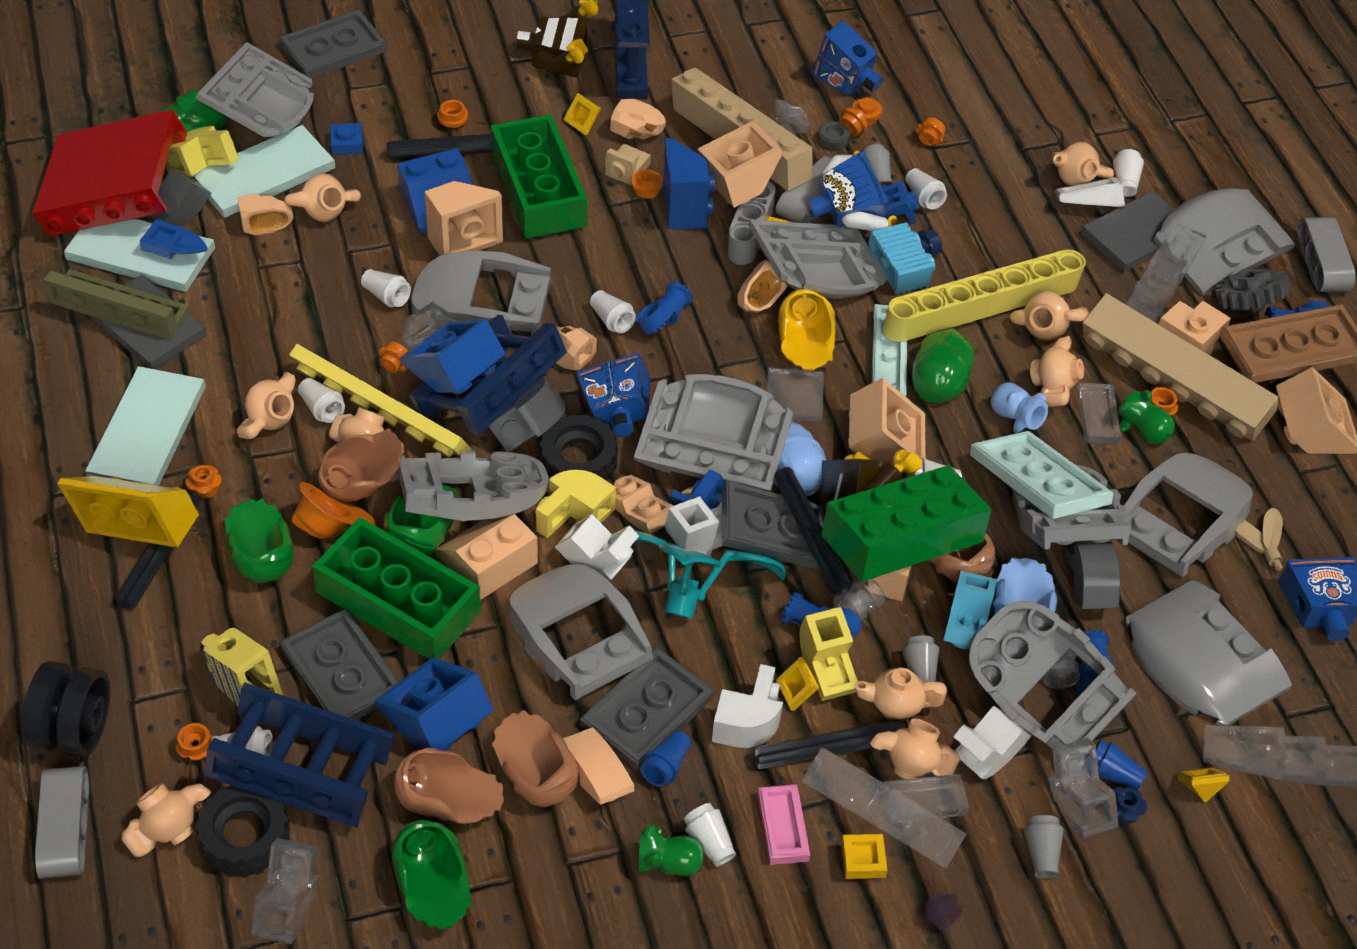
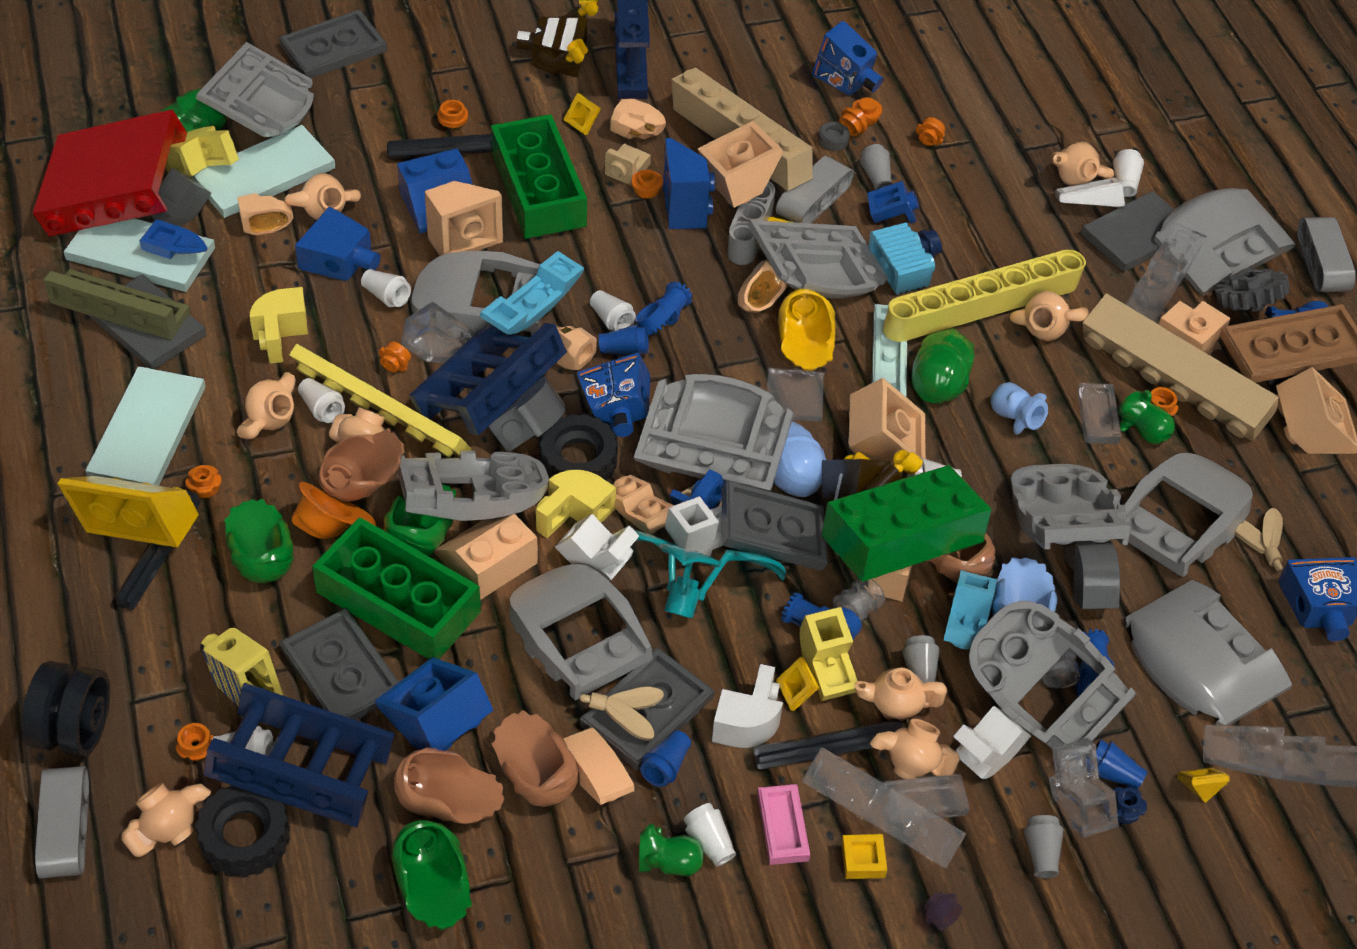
(277, 316): none -> light yellow brick
(288, 894): clear brick -> none
(336, 247): none -> blue torso
(346, 138): blue plate -> none
(455, 355): blue slope -> none
(536, 297): none -> medium azure slope
(622, 708): none -> tan piece
(625, 341): none -> blue cone
(790, 117): clear slope -> none
(811, 530): black axle -> none
(851, 194): torso -> none
(928, 190): white cone -> none
(1041, 474): light aqua tile -> none
(1057, 372): light nougat piece -> none

